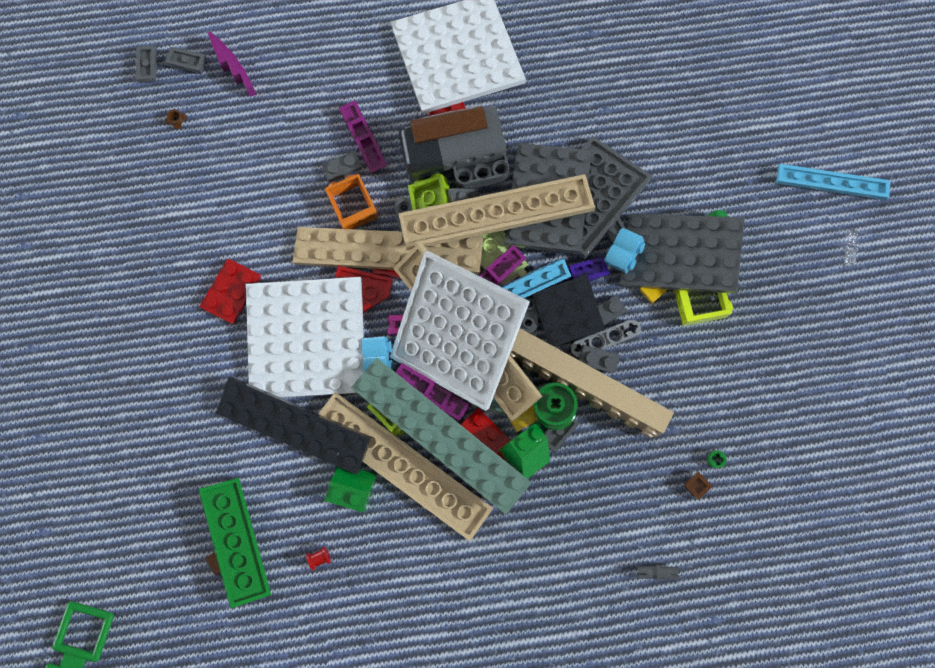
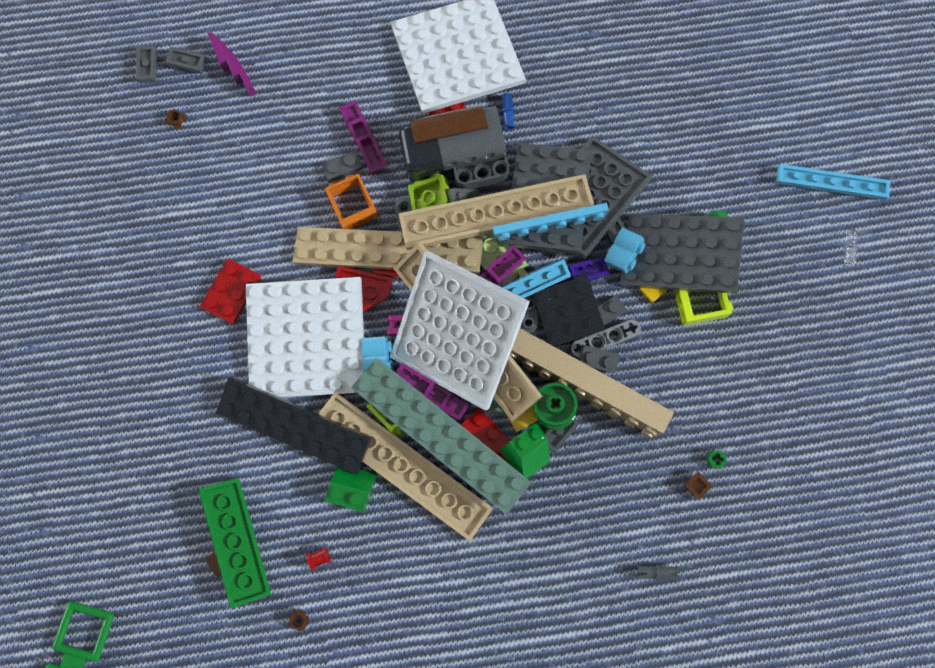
(294, 624): none -> reddish brown plate
(507, 111): none -> blue axle
(556, 220): none -> medium azure plate

